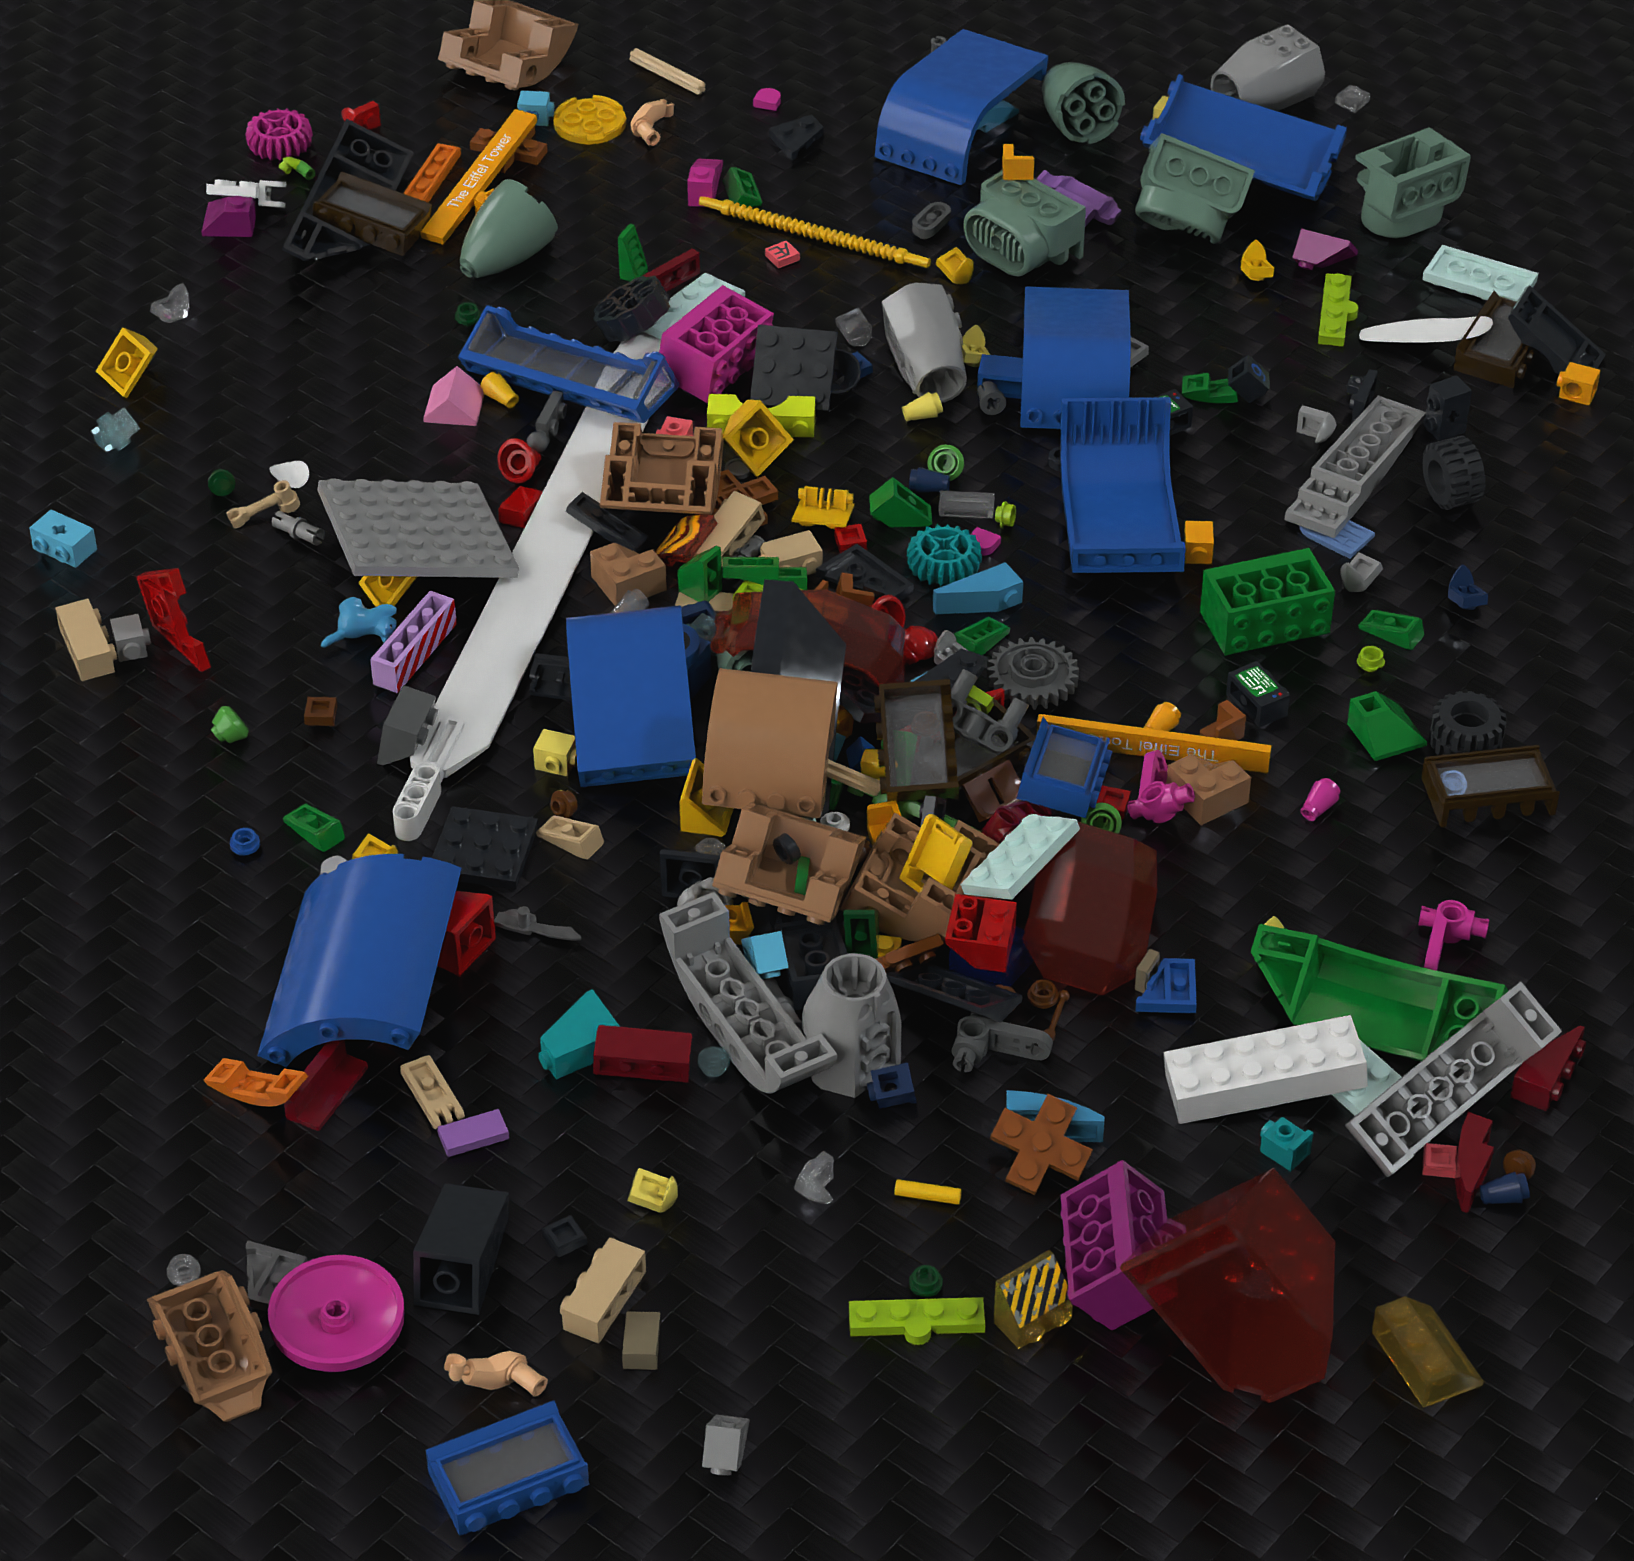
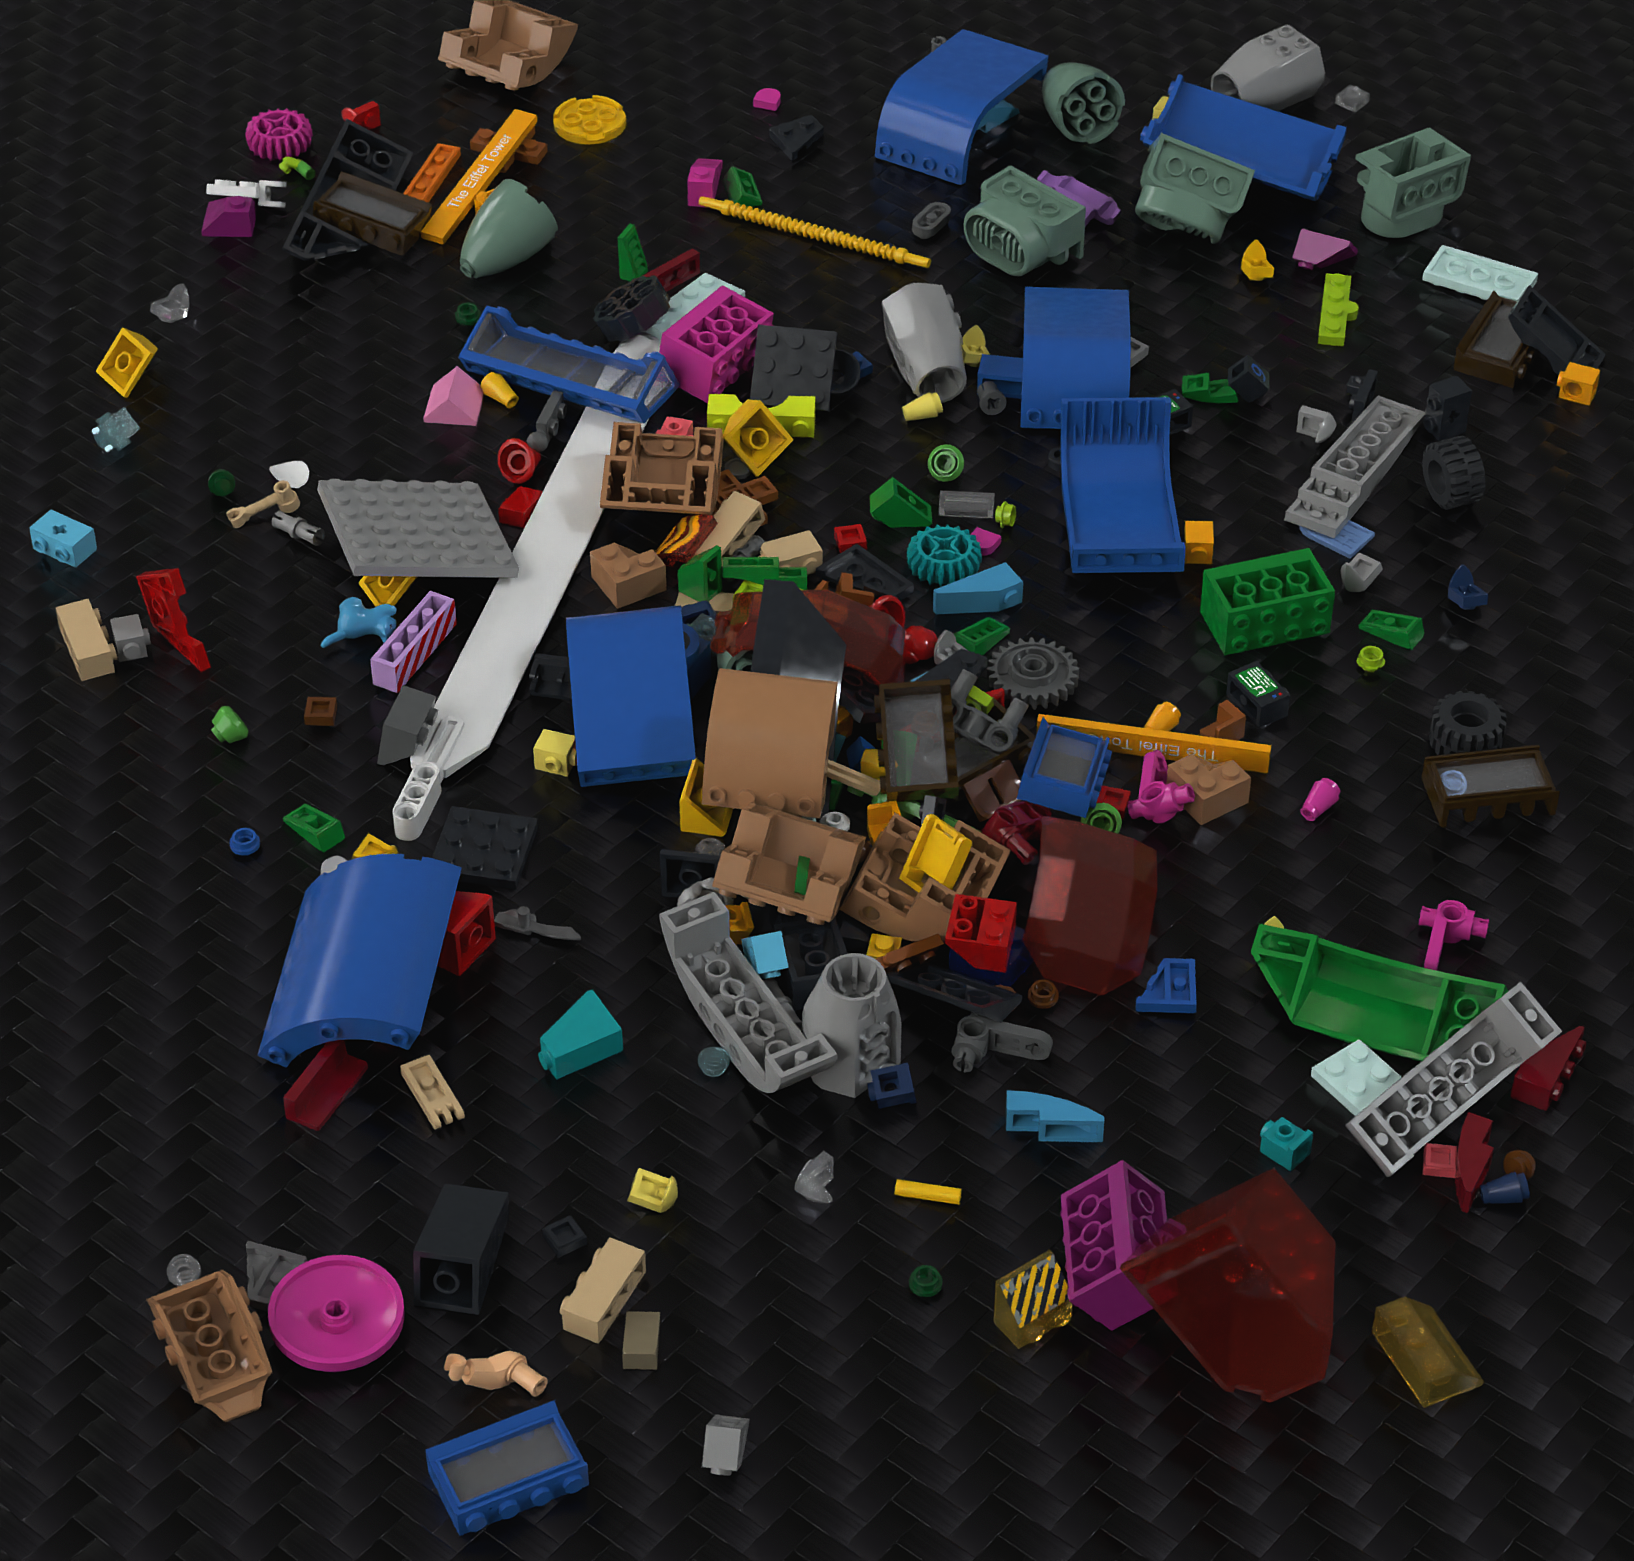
(253, 1087): orange slope -> none
(473, 1132): medium lavender tile -> none
(538, 104): medium azure brick -> none
(563, 803): reddish brown plate -> none
(572, 835): tan slope -> none
(606, 523): black tile -> none
(631, 601): clear cone -> none
(642, 1053): dark red panel -> none
(645, 118): light nougat arm -> none
(667, 71): tan axle -> none
(782, 254): coral tile -> none
(786, 849): black tile -> none
(821, 512): yellow hinge -> none
(854, 327): clear plate -> none
(862, 932): dark green slope -> none
(916, 1317): lime hinge -> none
(928, 481): dark blue cone -> none
(956, 266): yellow plate -> none
(1016, 166): light orange panel -> none
(1020, 856): light aqua plate -> none
(1041, 1144): dark orange plate -> none
(1063, 997): reddish brown hinge -> none
(1146, 969): dark tan tile -> none
(1265, 1069): white brick -> none
(1382, 726): green slope -> none
(1427, 330): white sticker -> none

